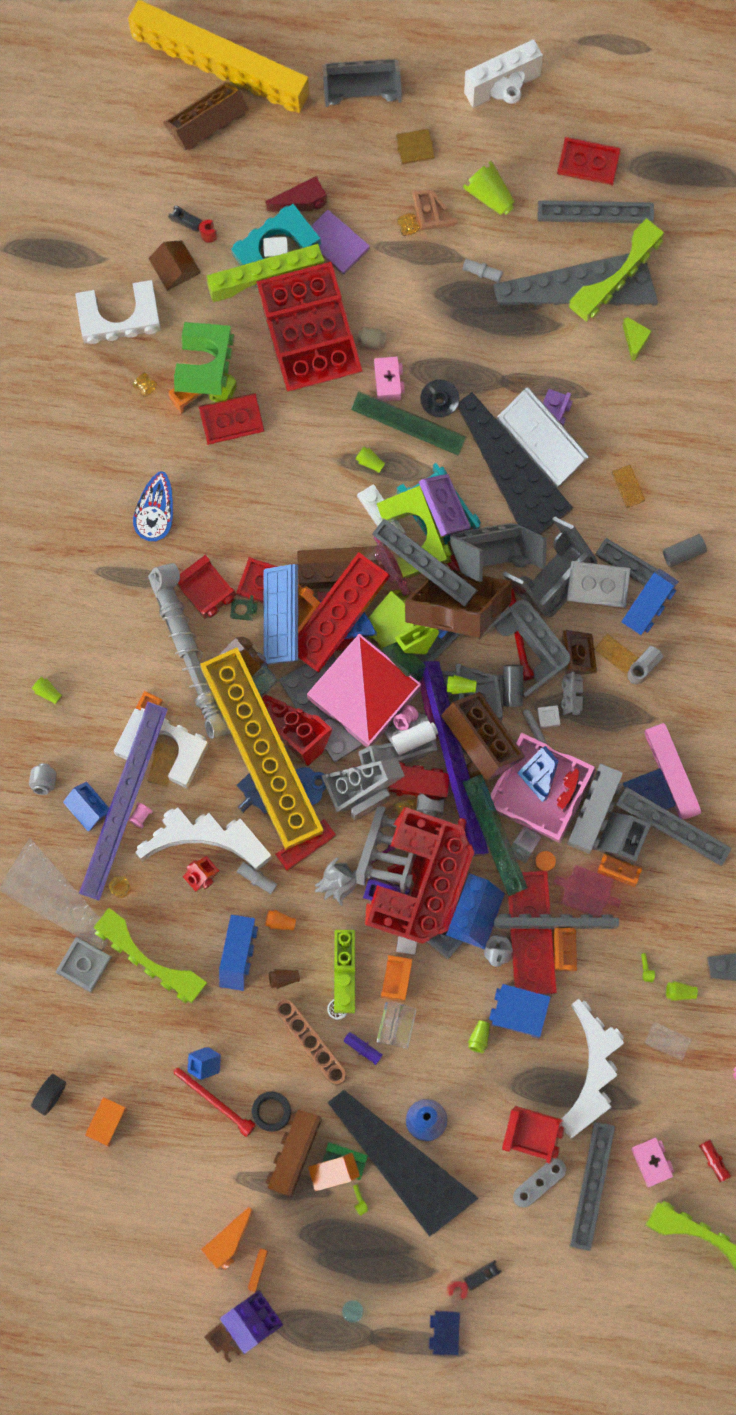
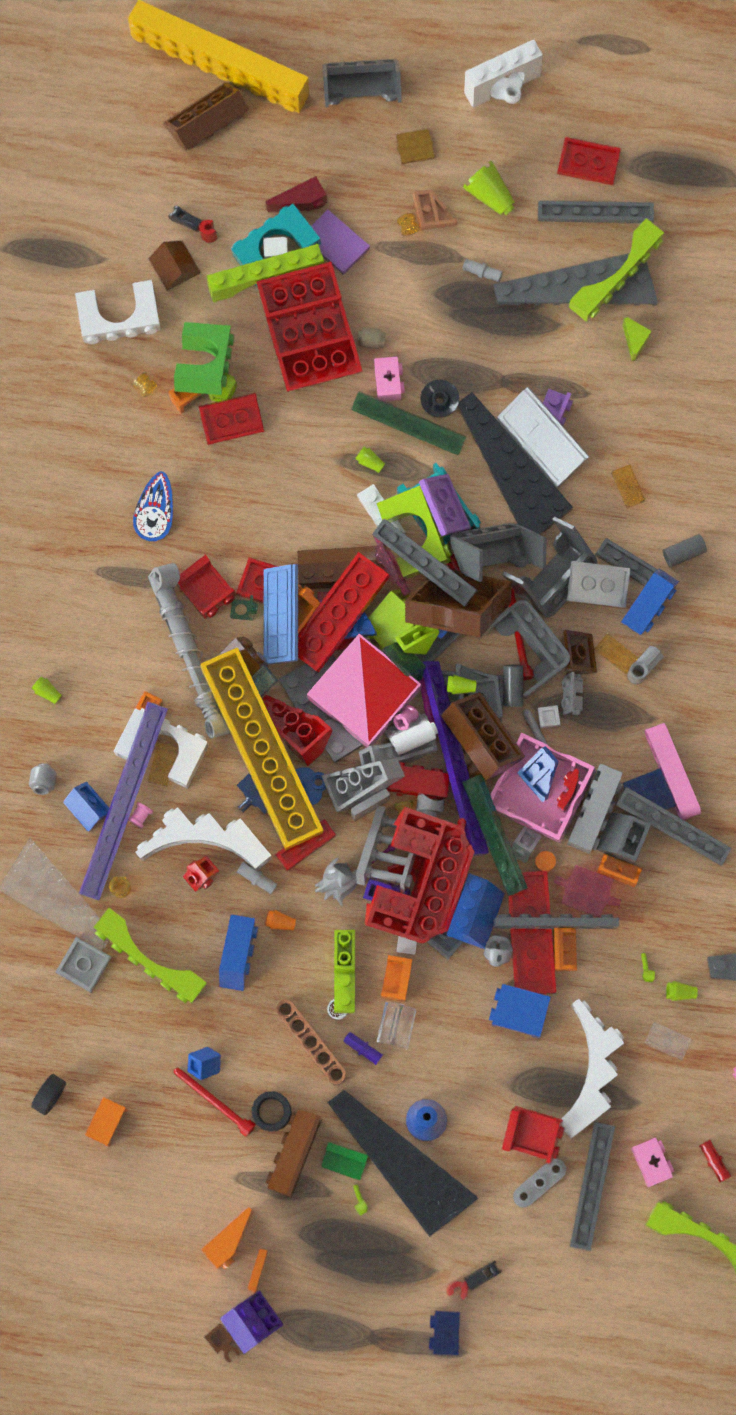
(280, 977): reddish brown cone -> none
(333, 1172): panel -> none
(352, 1311): clear light blue tile -> none
(479, 1039): lime cone -> none

